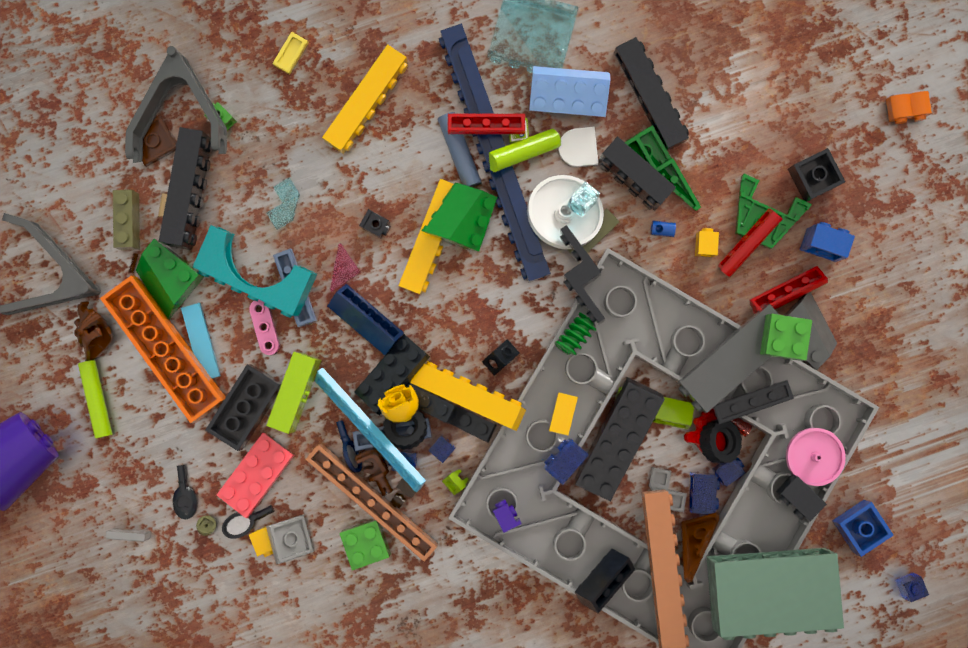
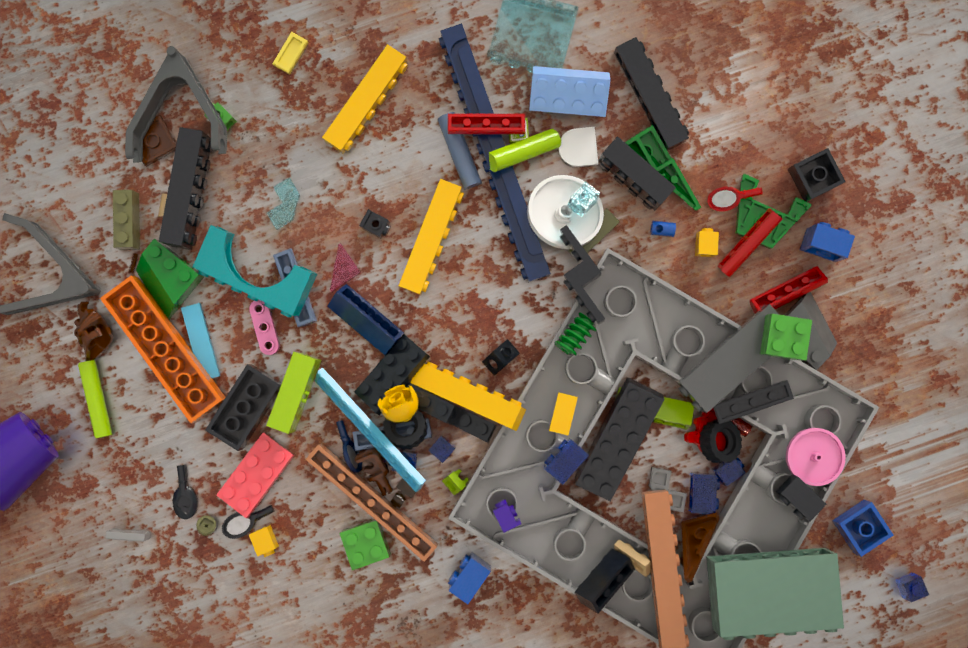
(289, 539): light grey tile -> none
(462, 217): green wedge -> none
(469, 577): none -> blue brick
(640, 561): none -> tan plate
(727, 197): none -> red piece
(908, 106): orange brick -> none

